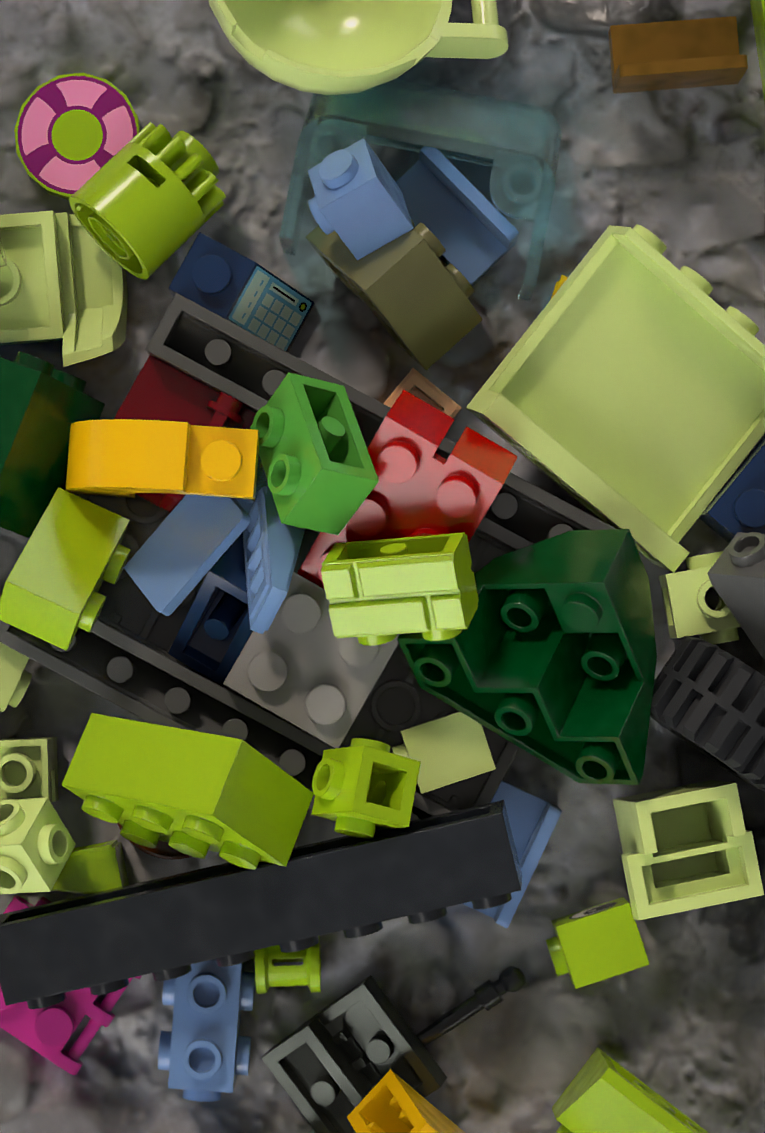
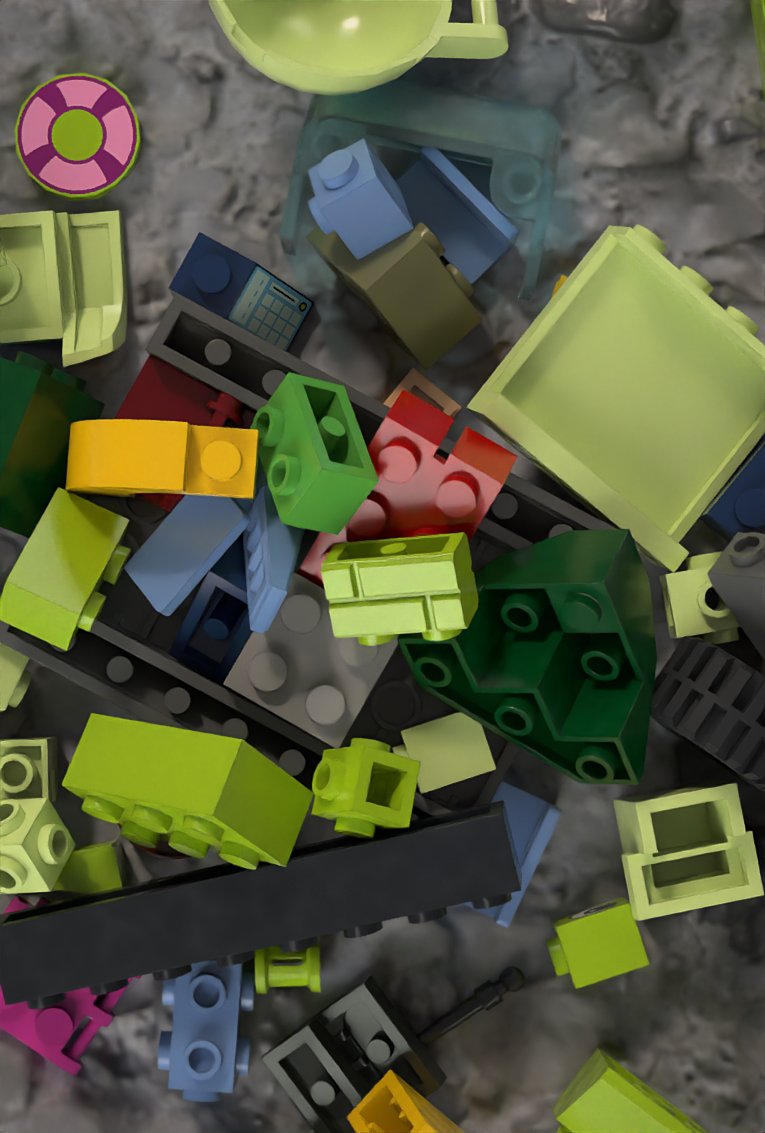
(149, 198): lime gear -> none
(675, 54): pearl gold panel -> none

